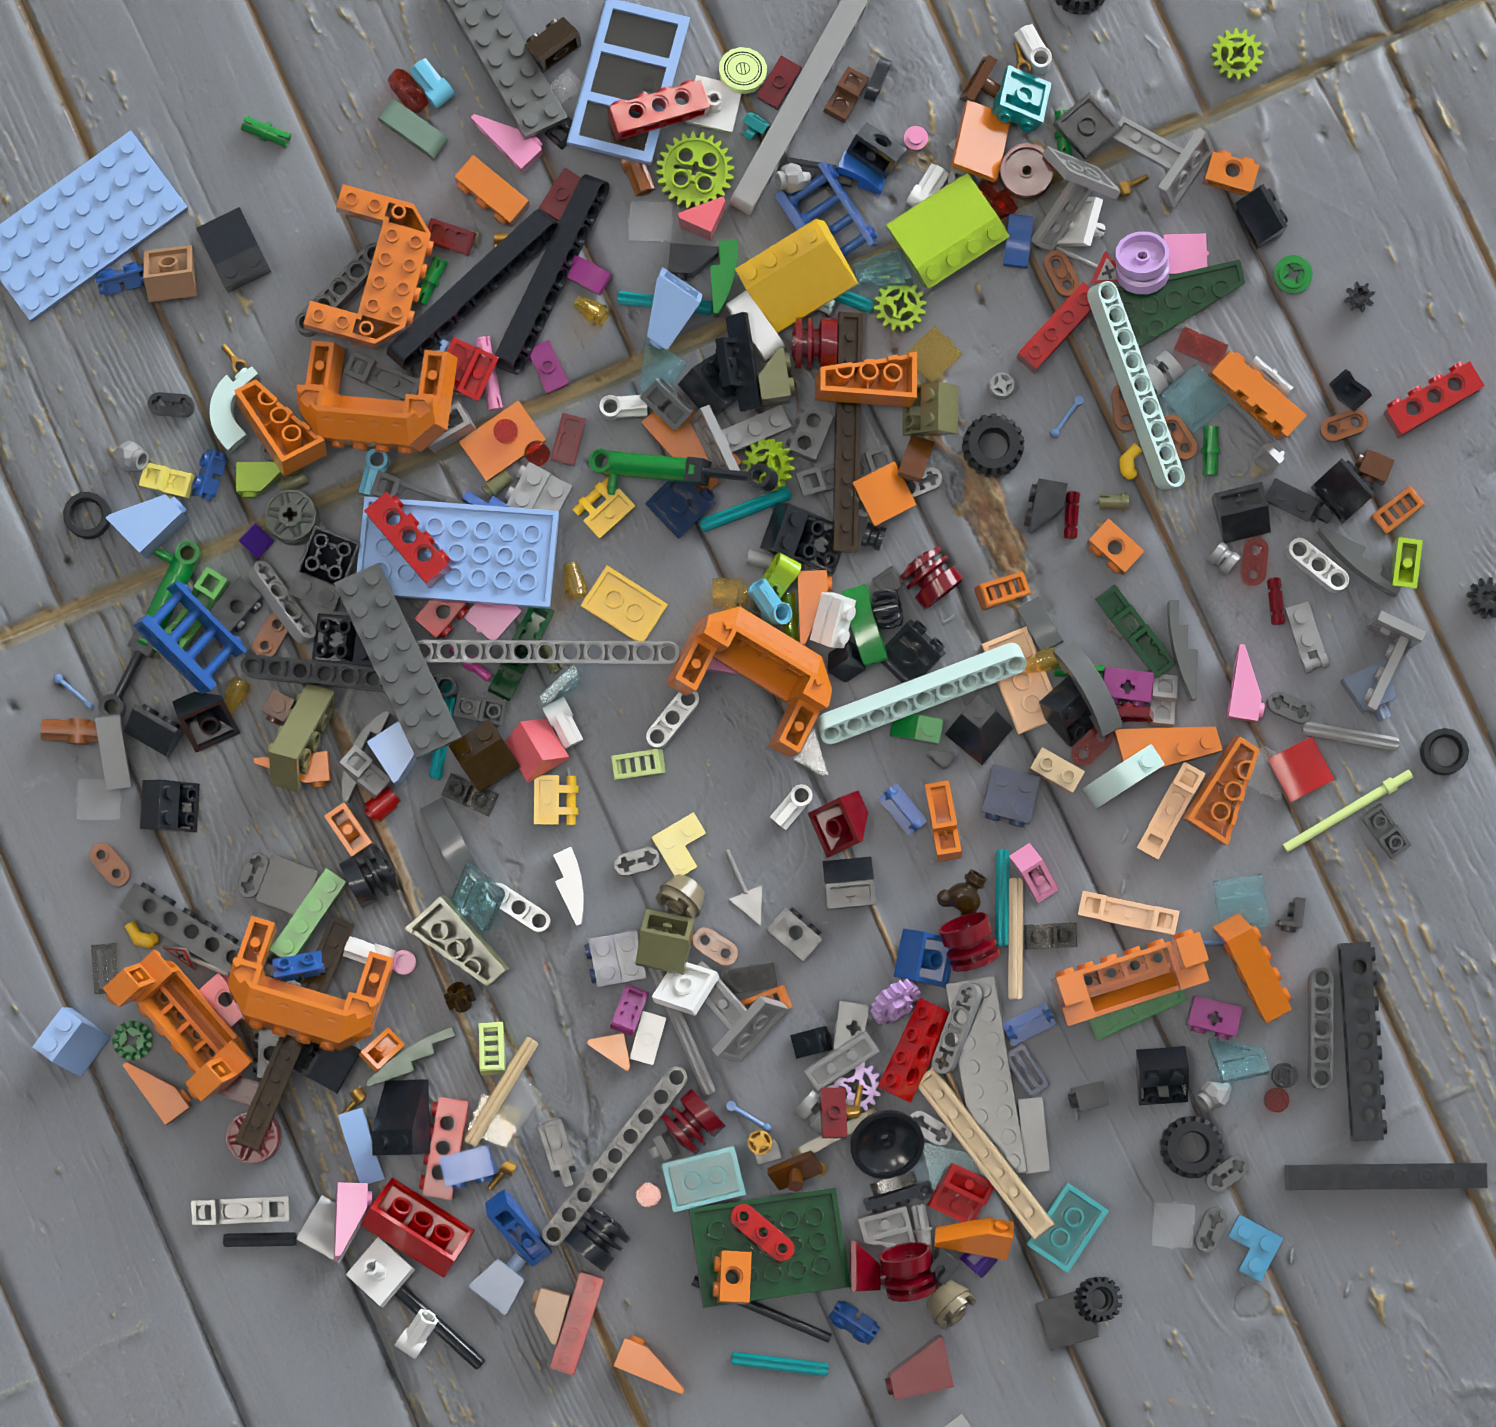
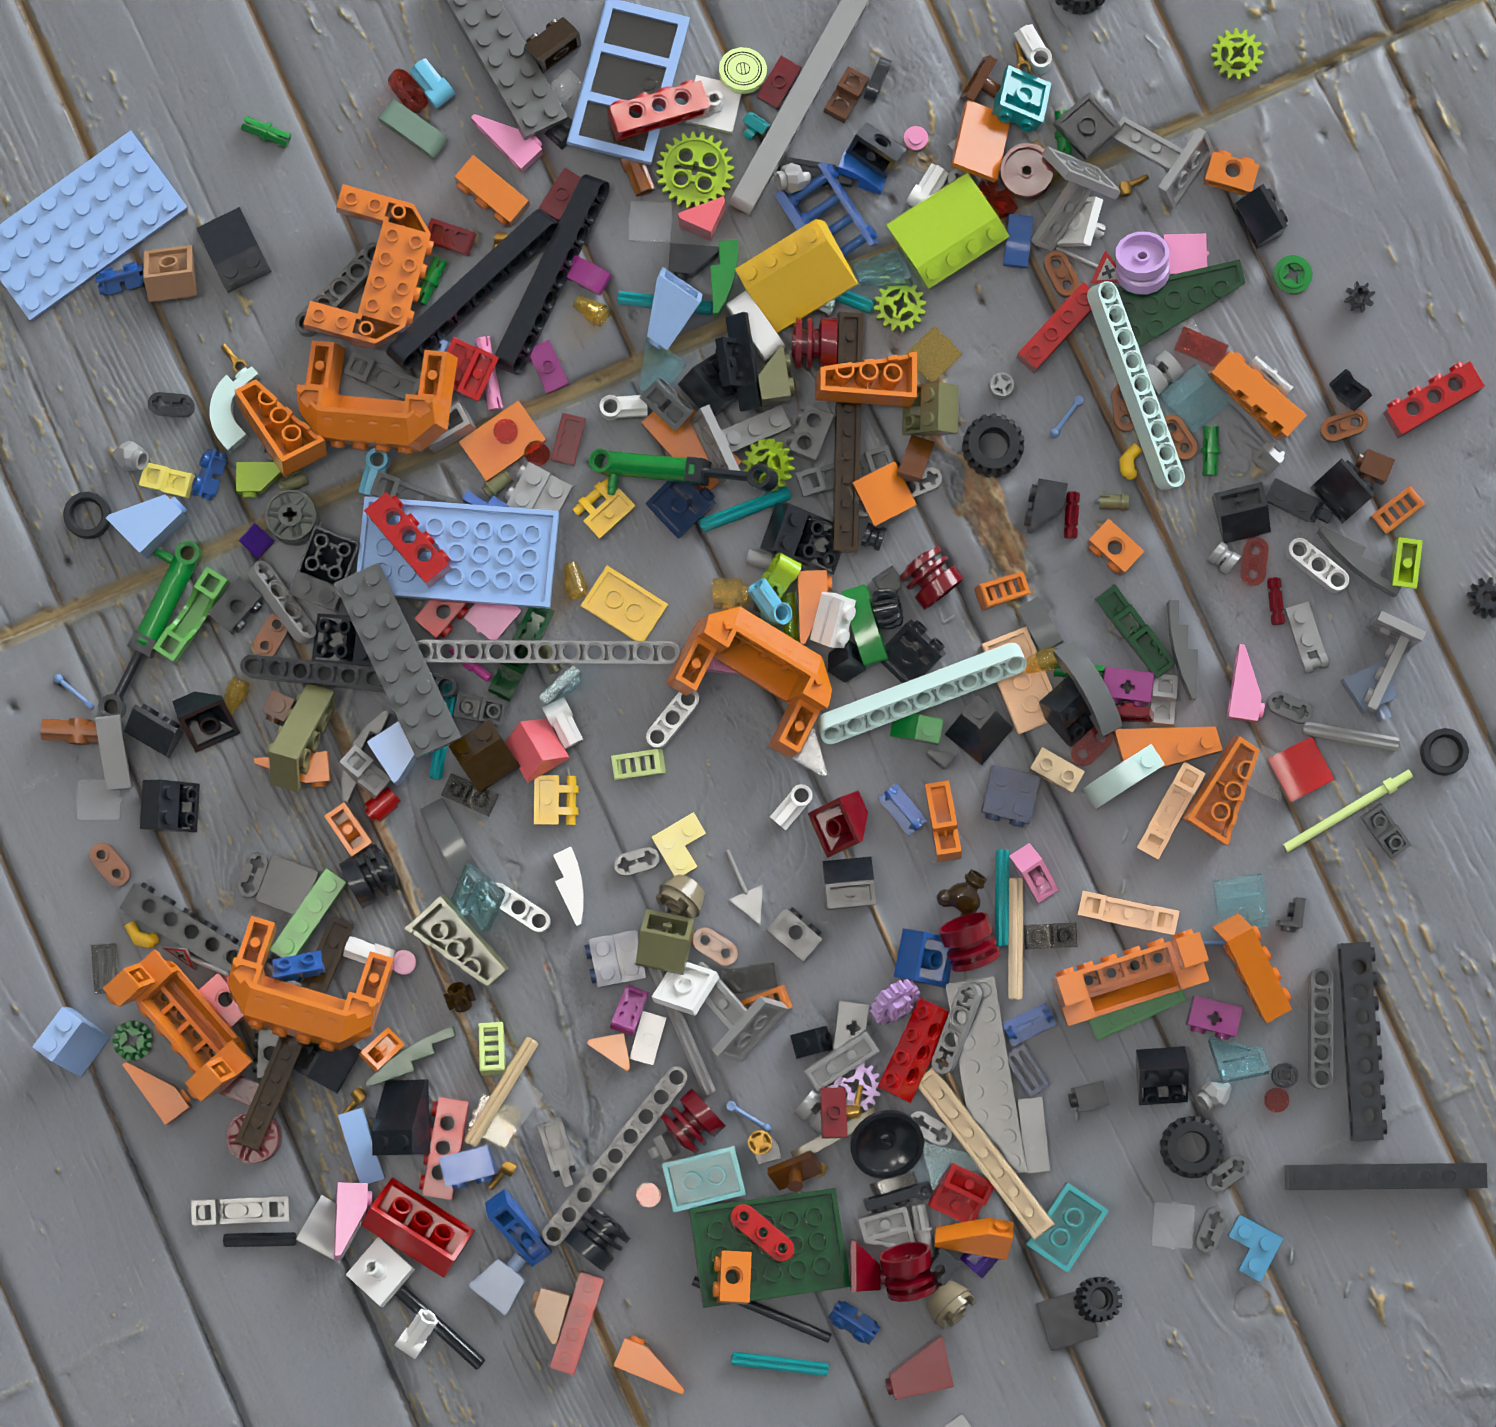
(168, 645): blue fence -> none

